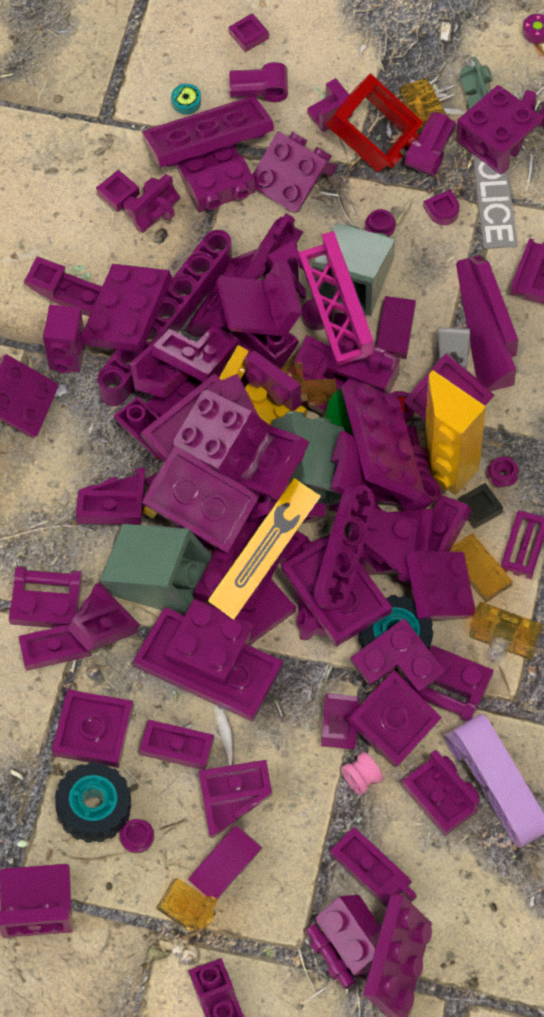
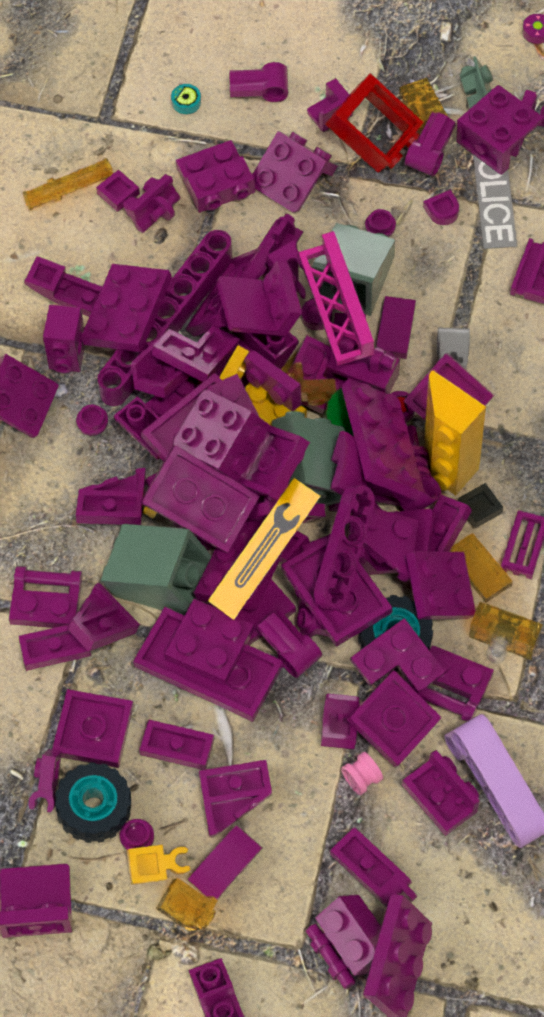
(37, 196): none -> clear yellow pin
(47, 771): none -> magenta plate
(92, 420): none -> magenta plate
(150, 864): none -> yellow plate
(208, 131): magenta plate -> none
(248, 32): magenta tile -> none
(294, 649): none -> magenta piece
(491, 328): magenta wedge -> none
(503, 464): magenta plate -> none

